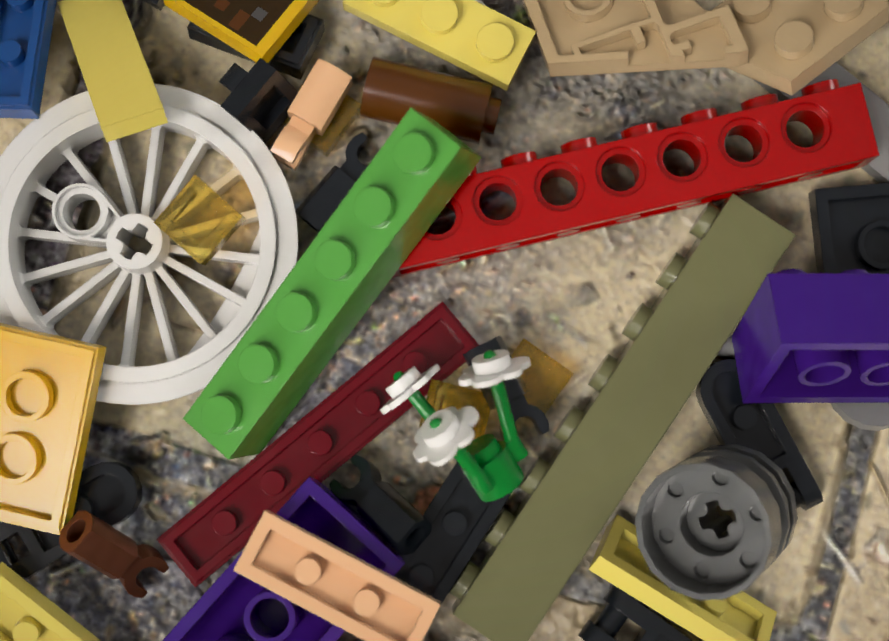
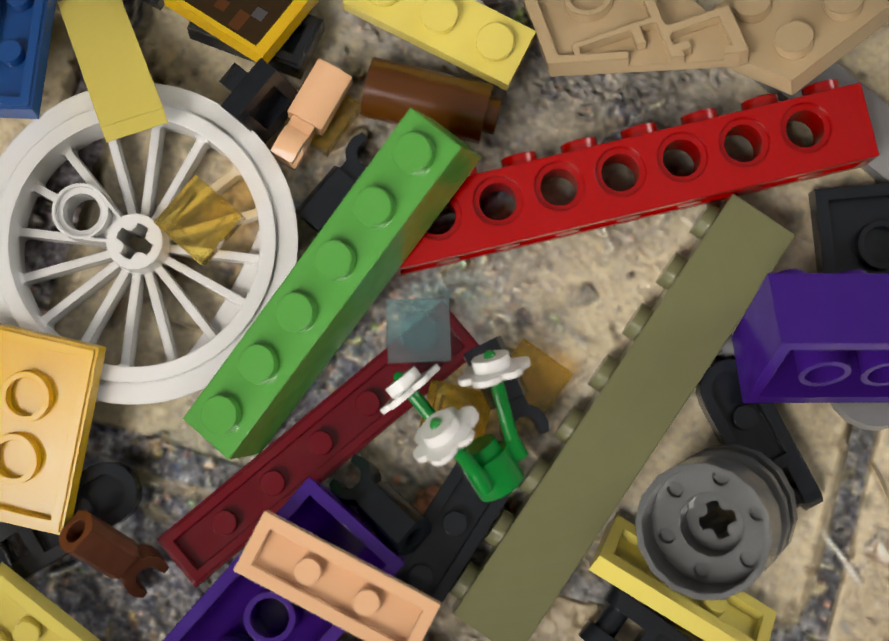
(418, 330): none -> clear light blue plate

